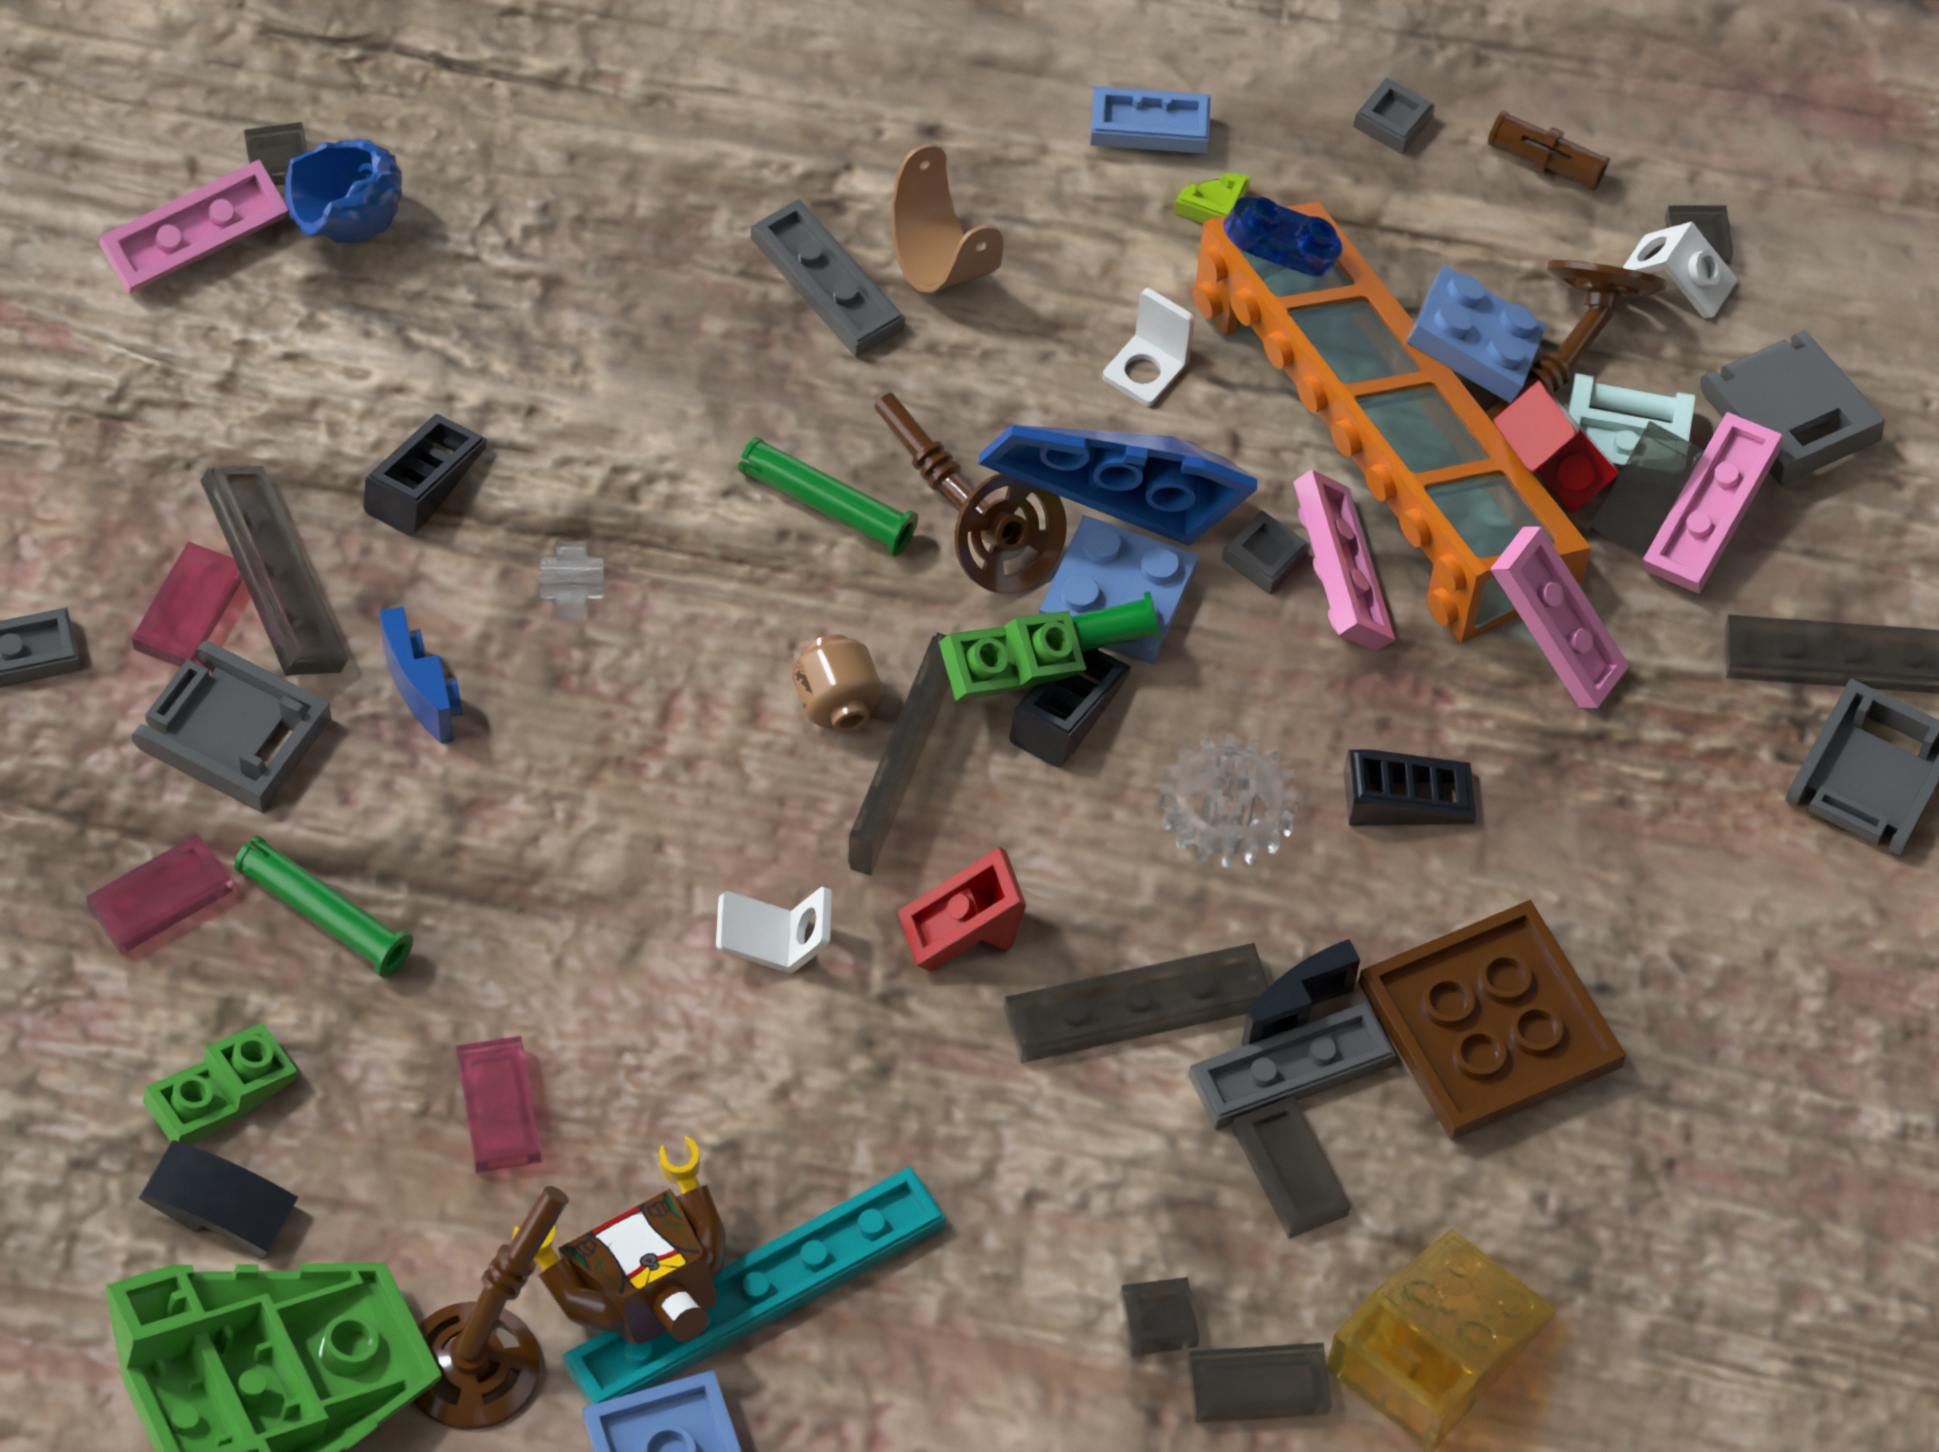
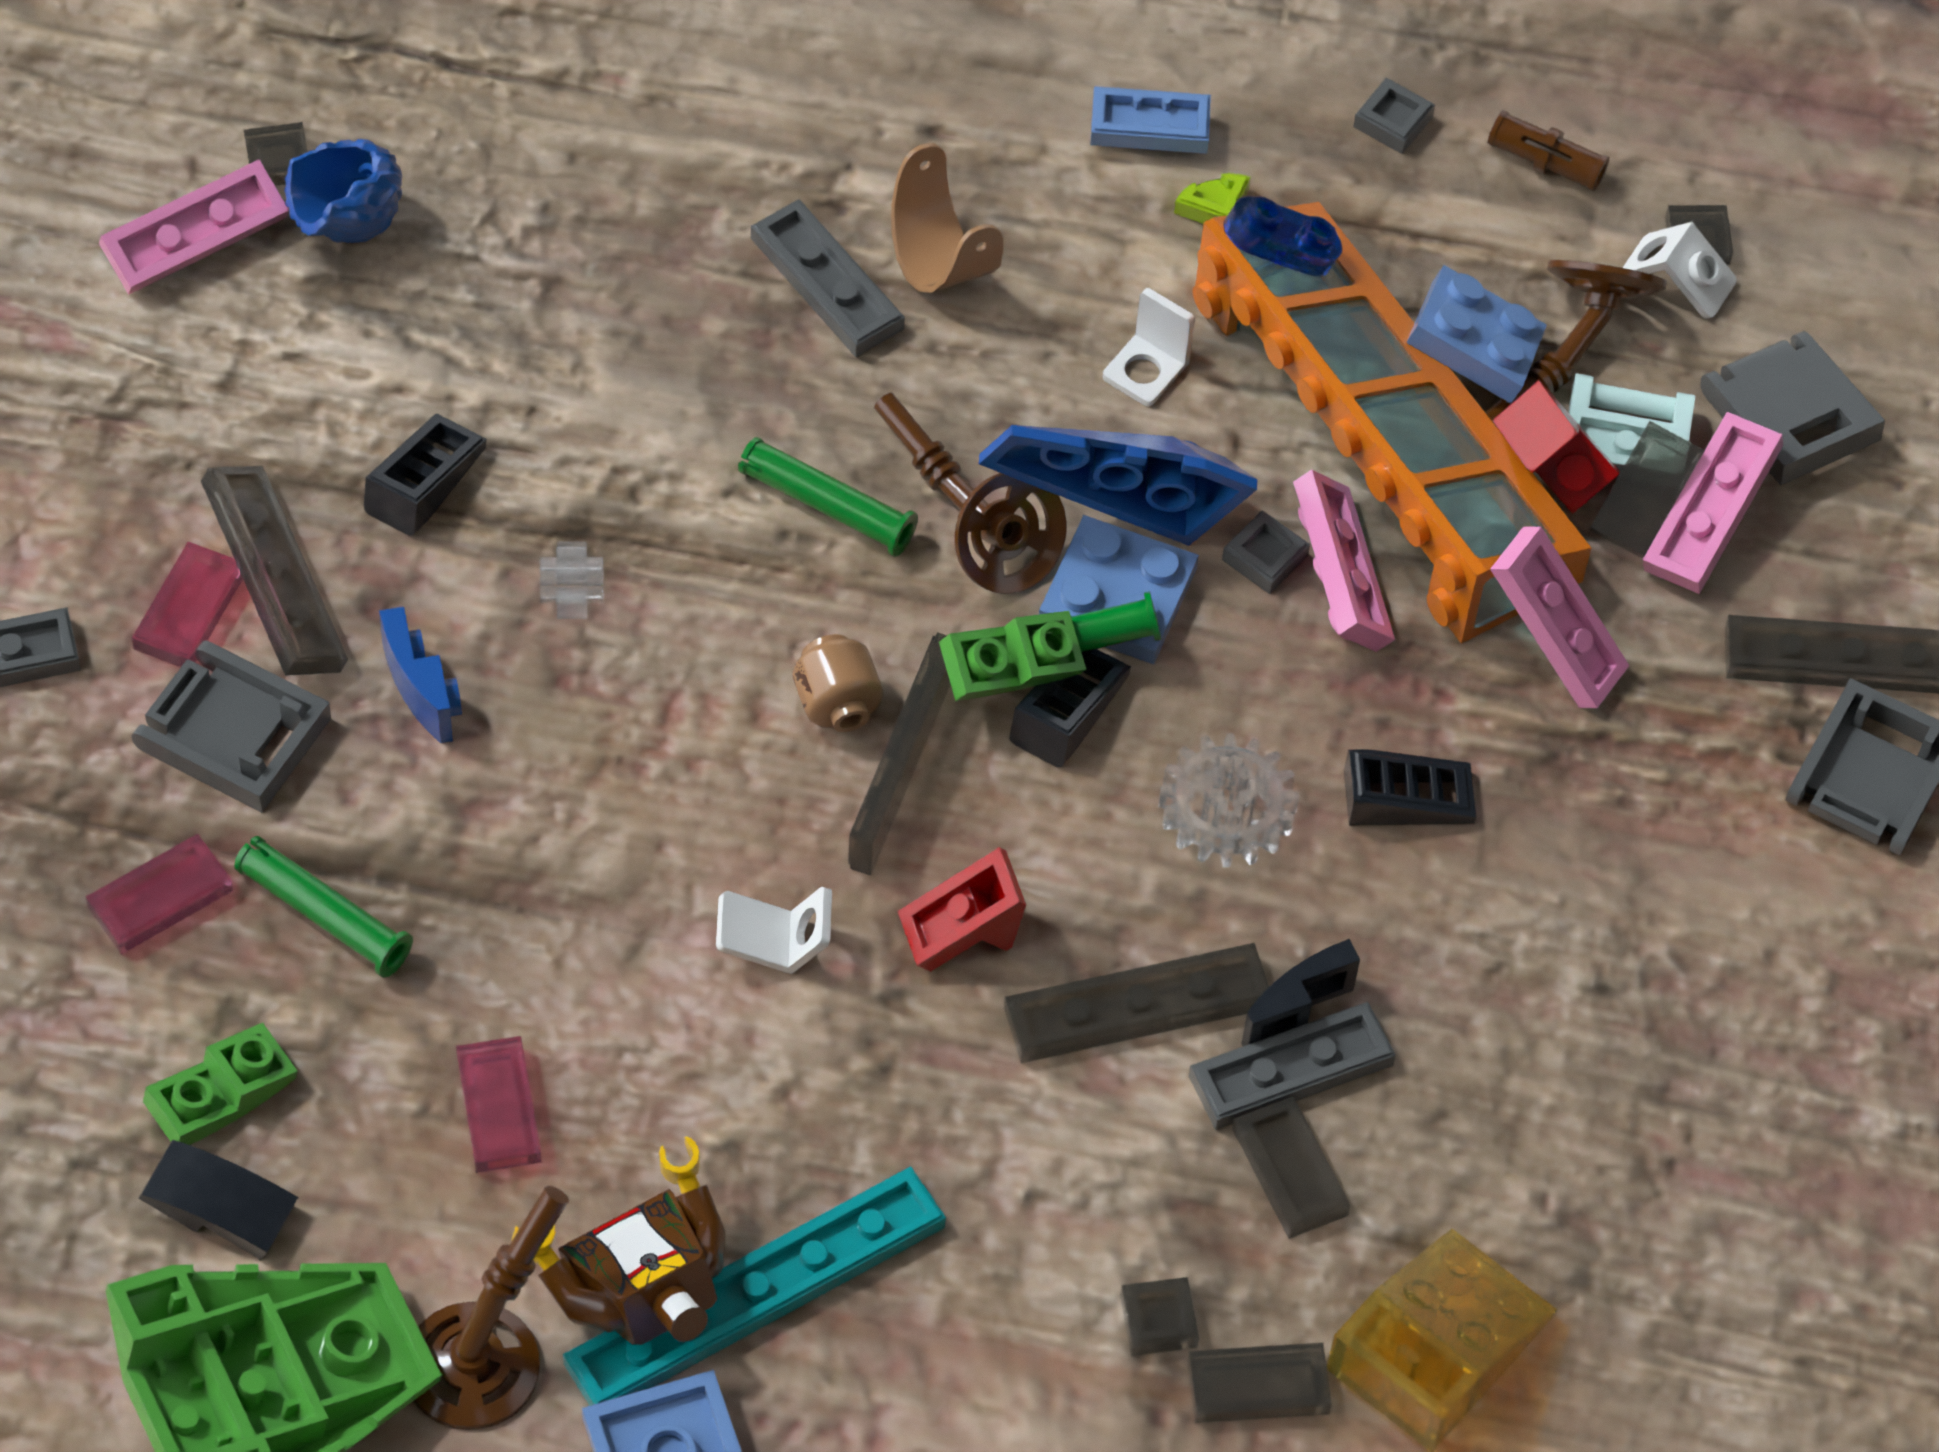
(1491, 1019): reddish brown plate -> none

